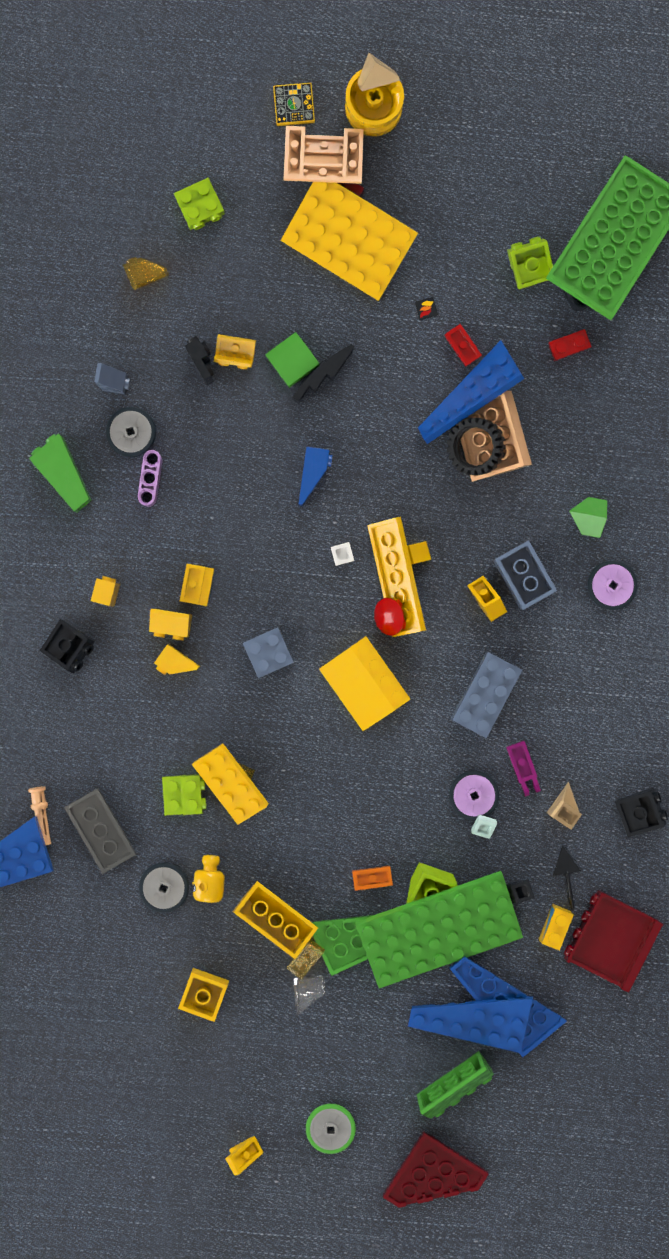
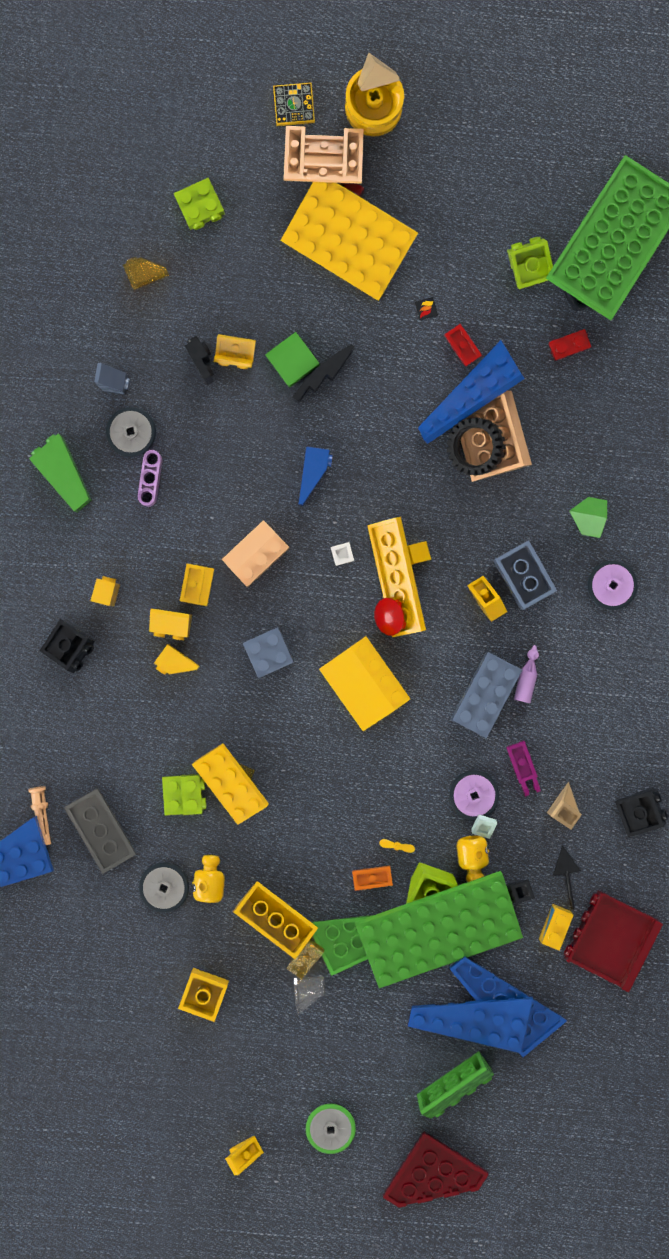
(255, 553): none -> light nougat slope
(397, 845): none -> yellow piece
(472, 856): none -> yellow piece
(527, 678): none -> lavender wheel

